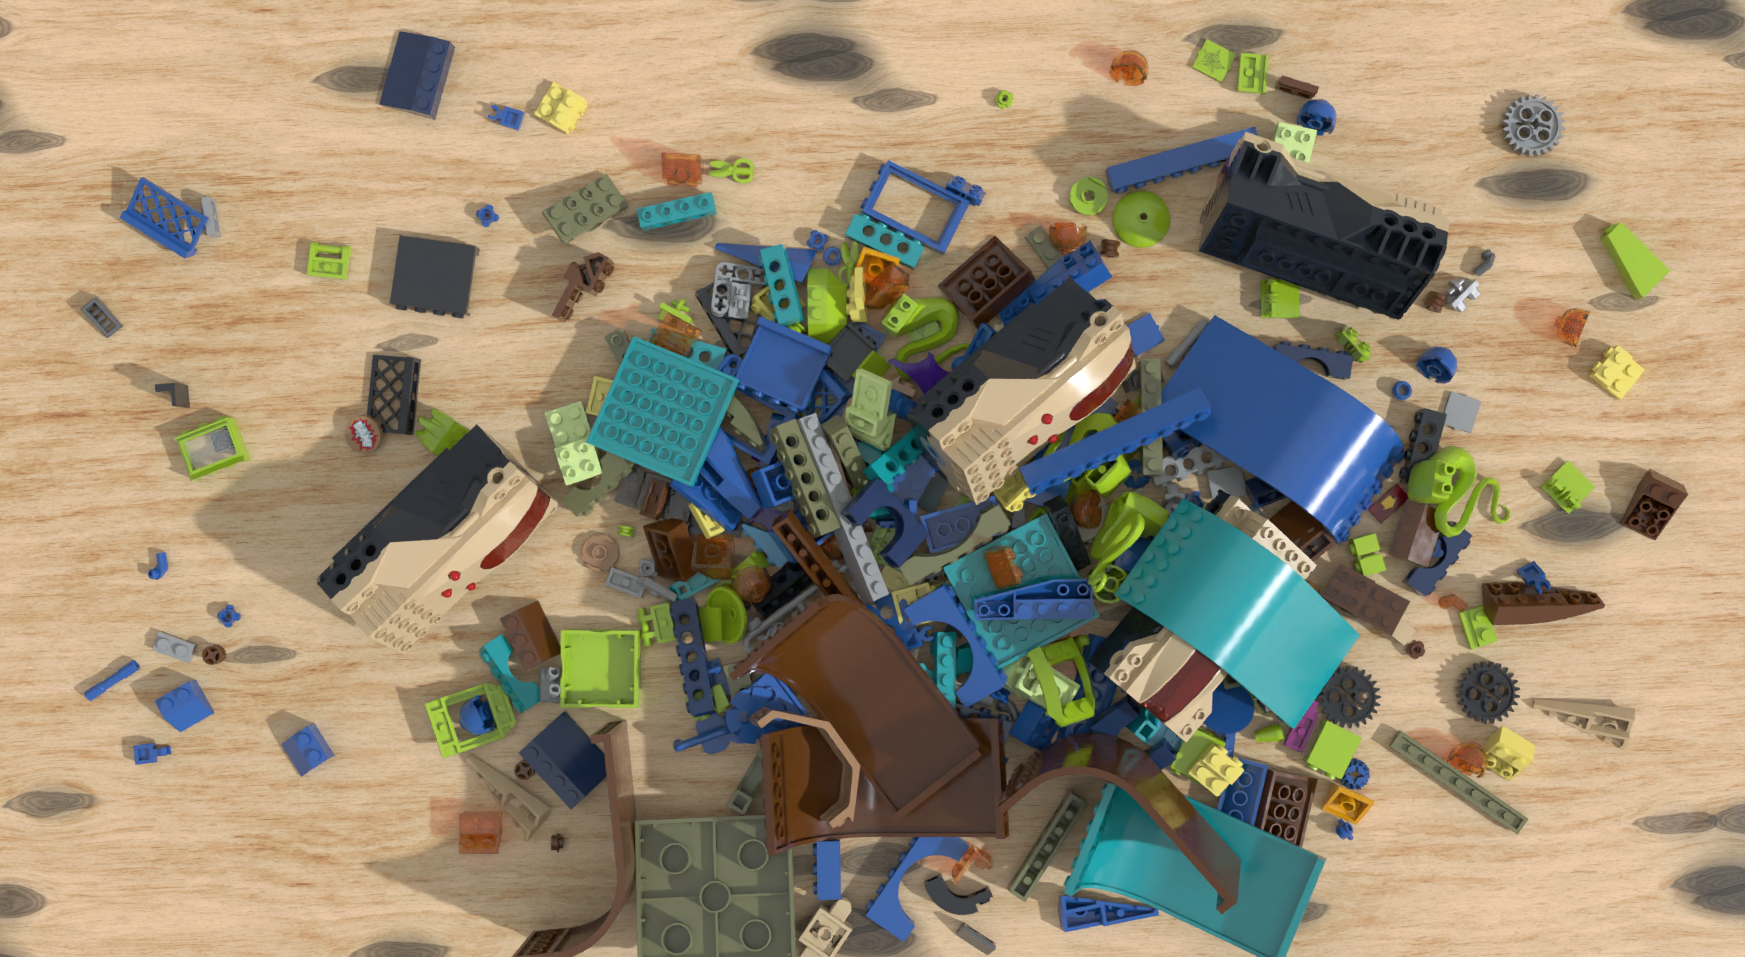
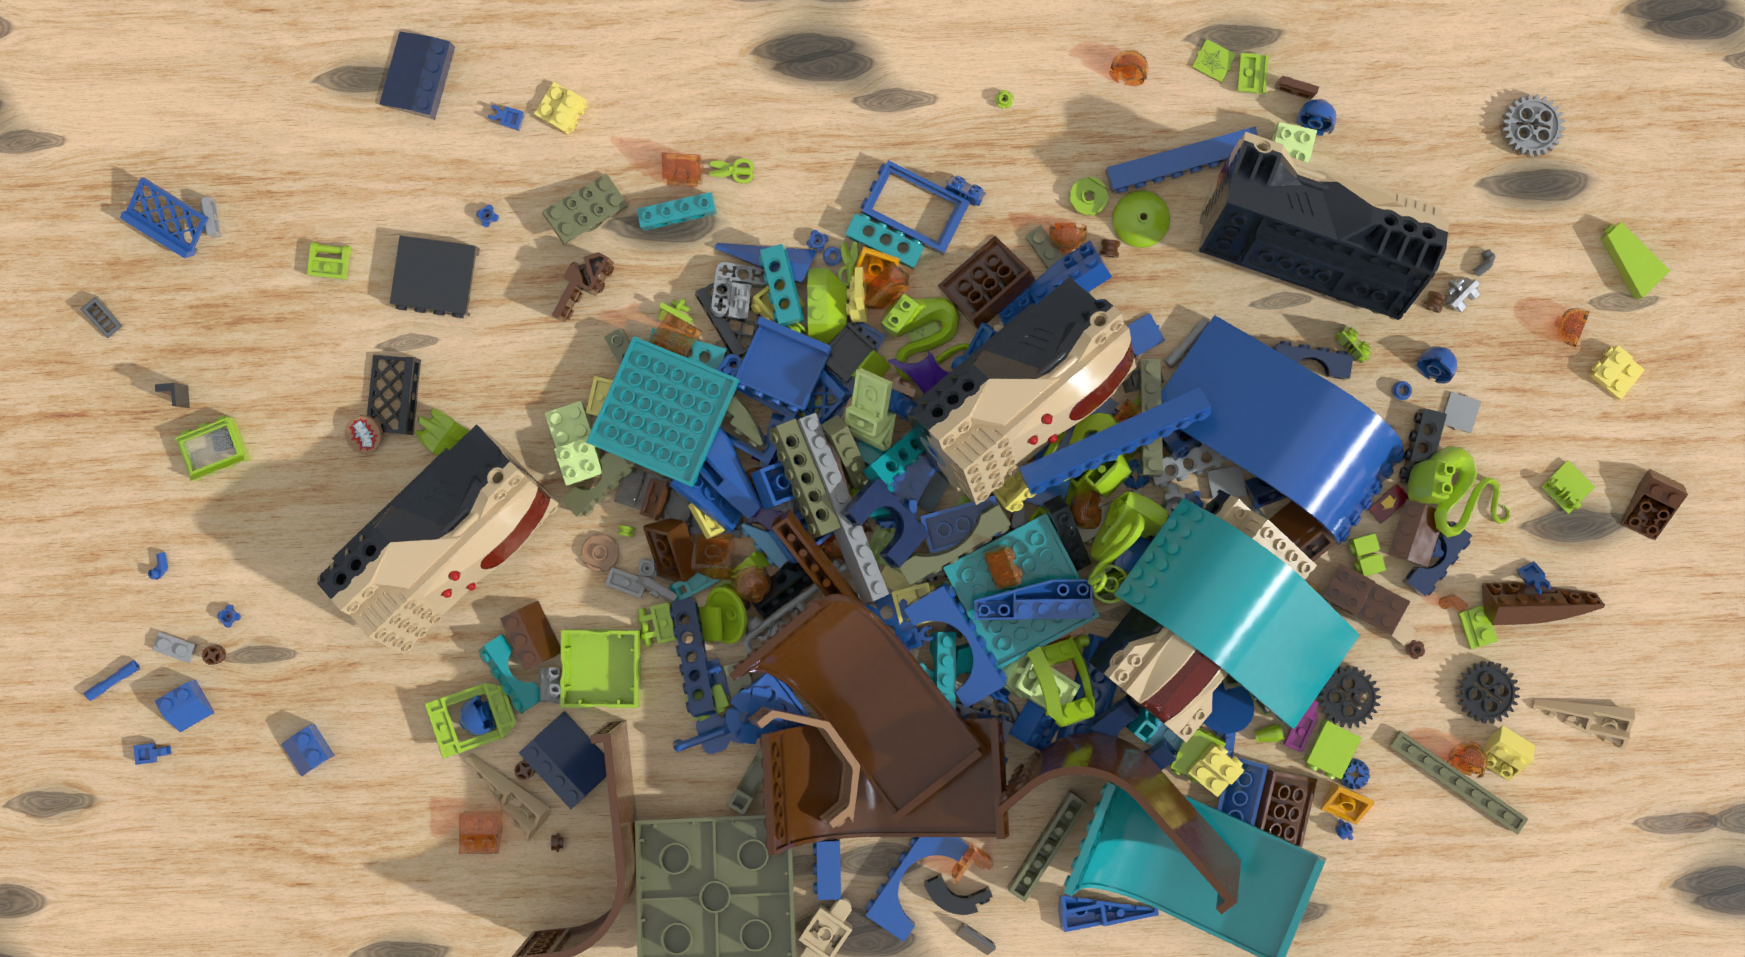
(1279, 299): lime hinge -> none

